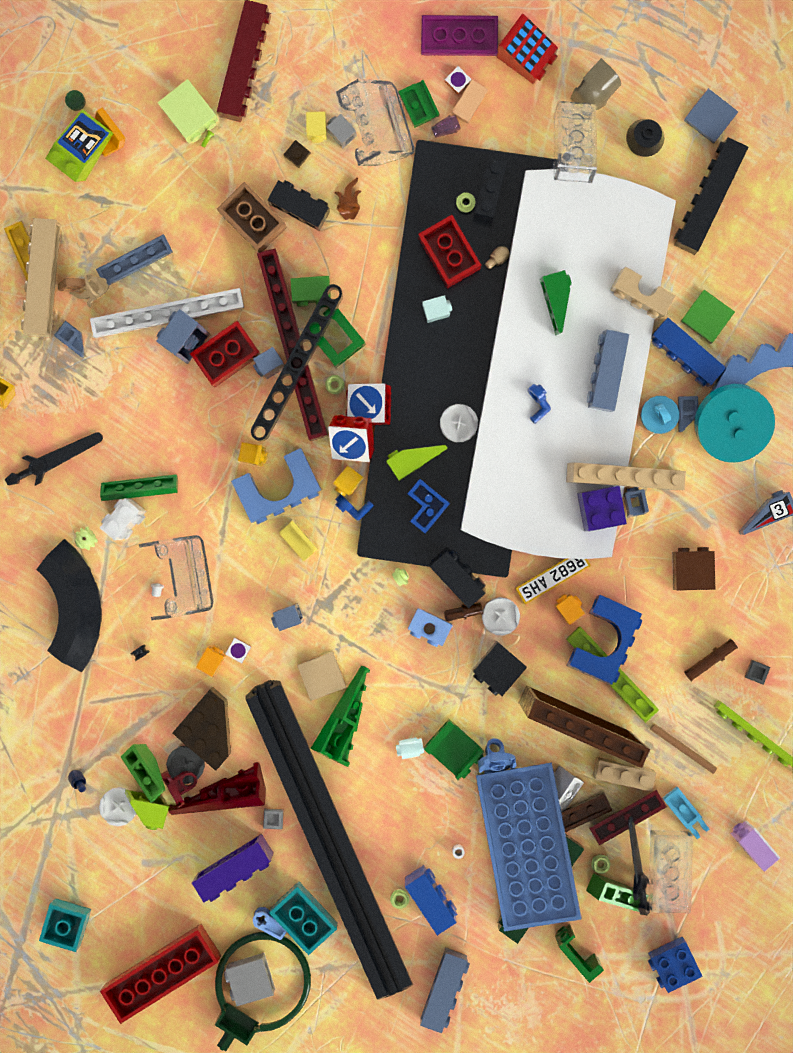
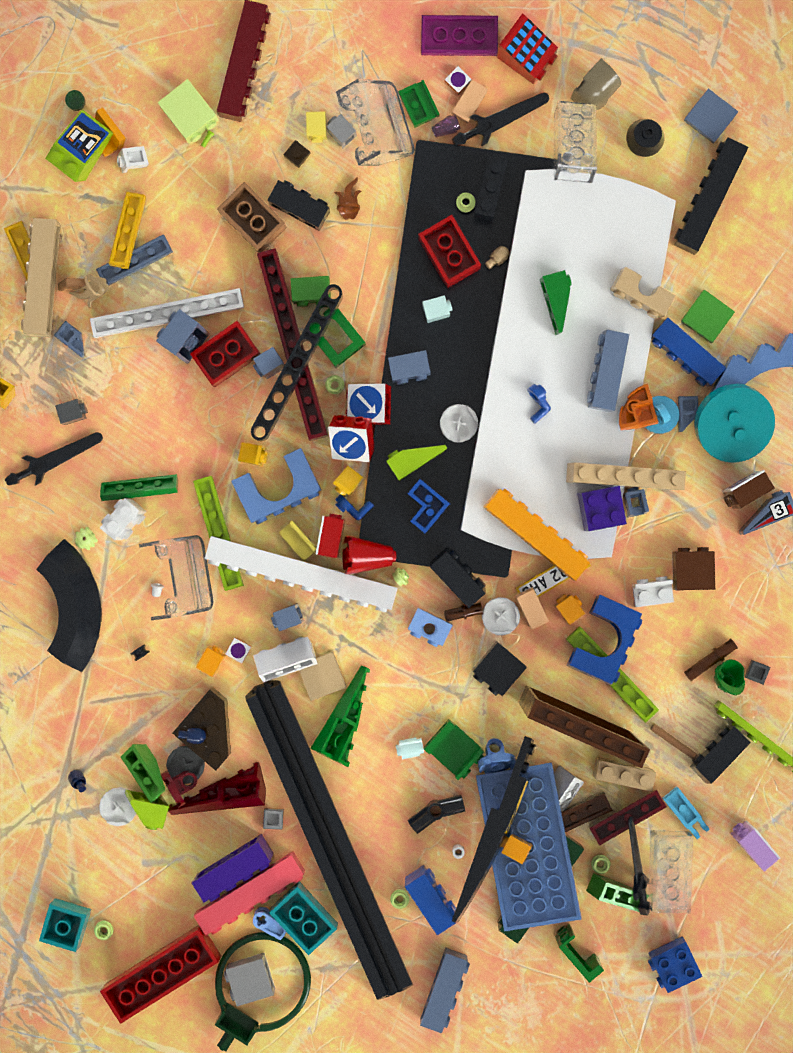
(71, 411): none -> dark grey brick
(101, 935): none -> yellowish green plate
(127, 230): none -> yellow tile
(132, 158): none -> white bracket
(193, 735): none -> dark blue cylinder
(216, 526): none -> lime plate
(249, 893): none -> coral brick
(285, 659): none -> white brick
(300, 573): none -> white brick
(330, 536): none -> red piece
(365, 555): none -> red cone
(409, 367): none -> sand blue brick
(425, 817): none -> black piece
(491, 123): none -> black sword
(496, 829): none -> black slope
(516, 848): none -> light orange brick
(532, 608): none -> light nougat tile
(536, 534): none -> light orange brick
(638, 410): none -> orange brick
(653, 592): none -> white bracket
(719, 754): none -> black brick
(730, 677): none -> green piece
(747, 489): none -> reddish brown piece

